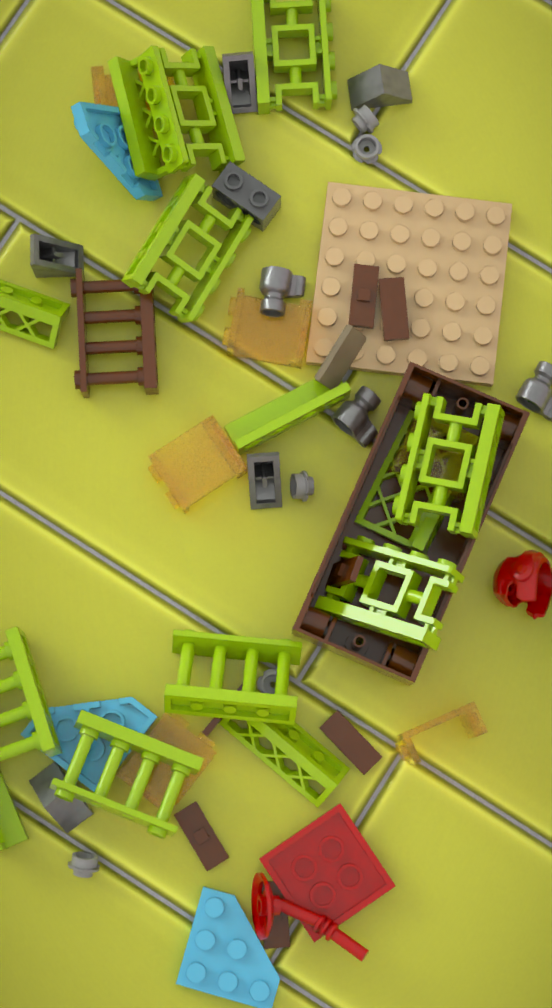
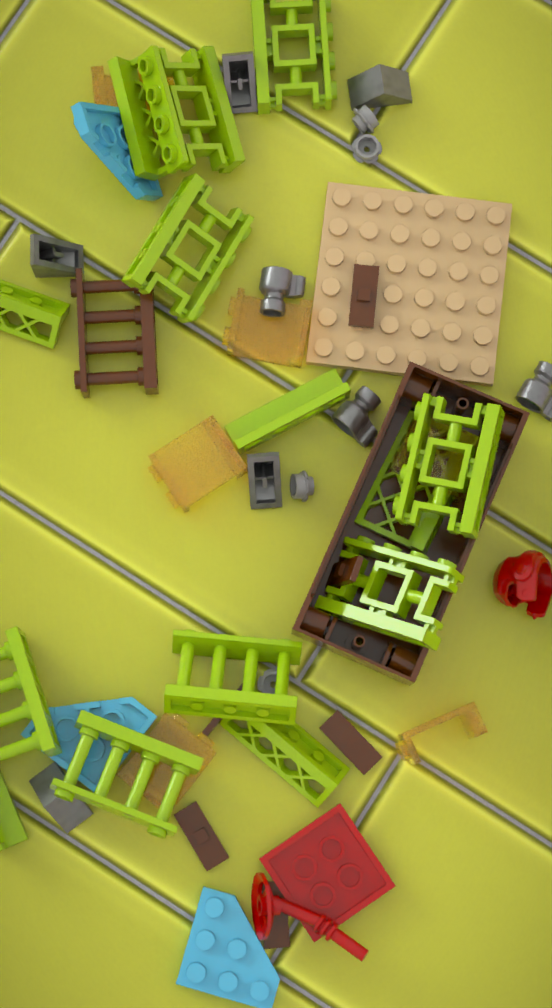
(84, 864): light grey plate -> none
(241, 190): dark grey brick -> none
(340, 357): dark tan slope -> none
(393, 309): reddish brown piece -> none

